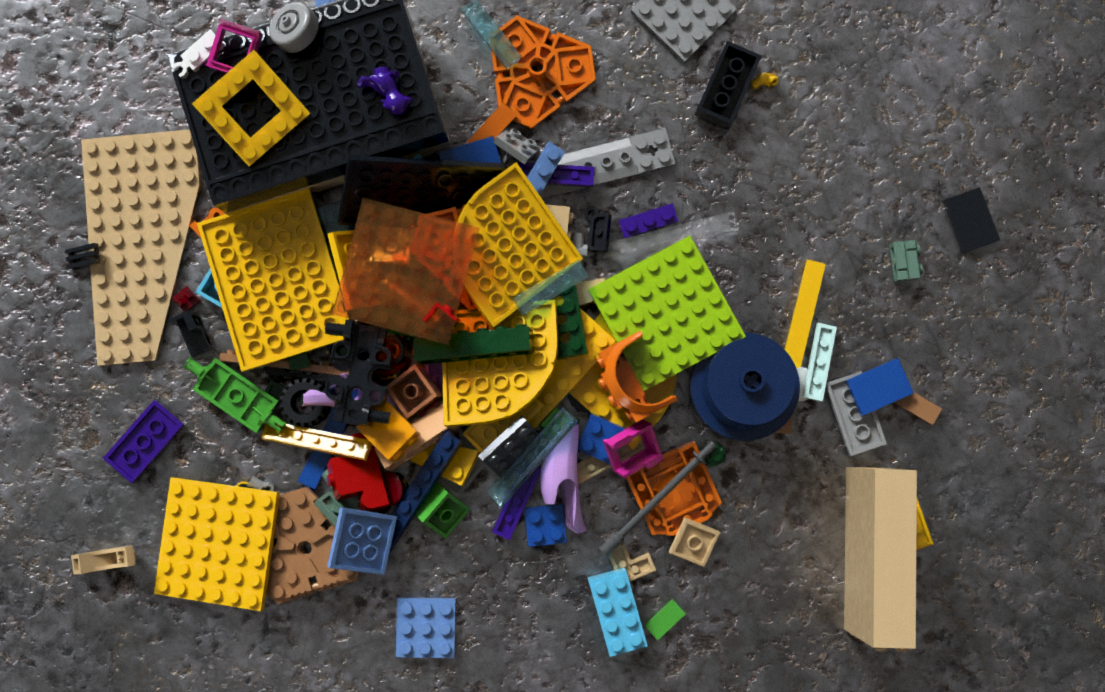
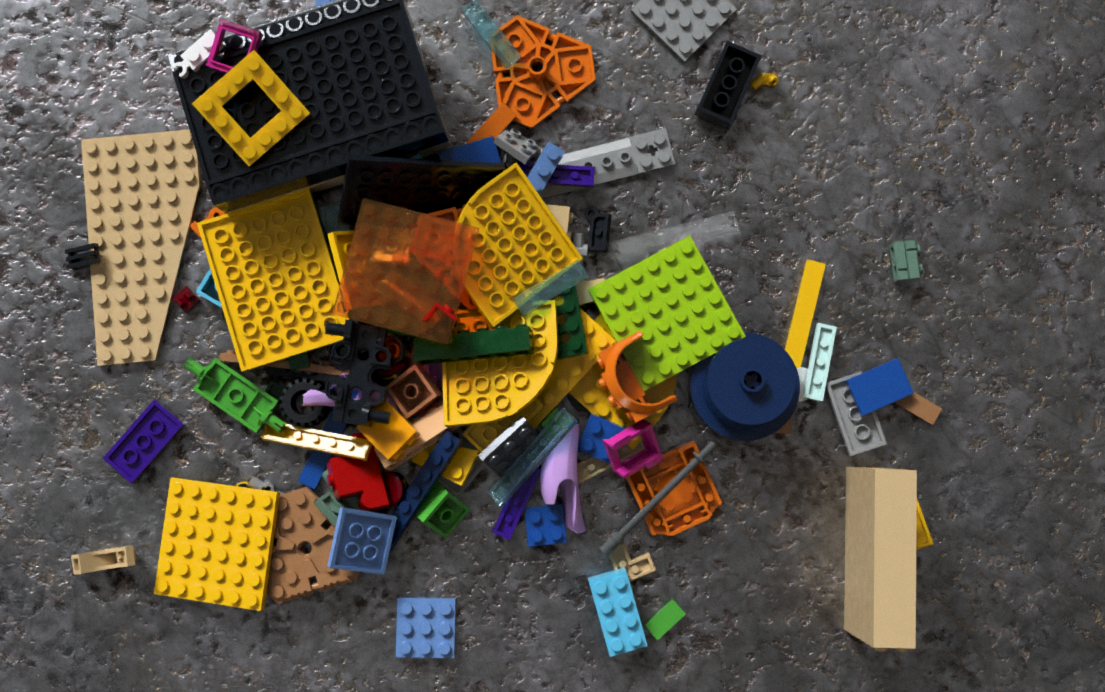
(192, 332): black panel -> none
(293, 27): light grey wheel -> none
(384, 83): dark purple animal -> none
(648, 221): dark purple plate -> none
(694, 542): tan tile -> none
(716, 457): dark green brick -> none
(971, 220): black tile -> none

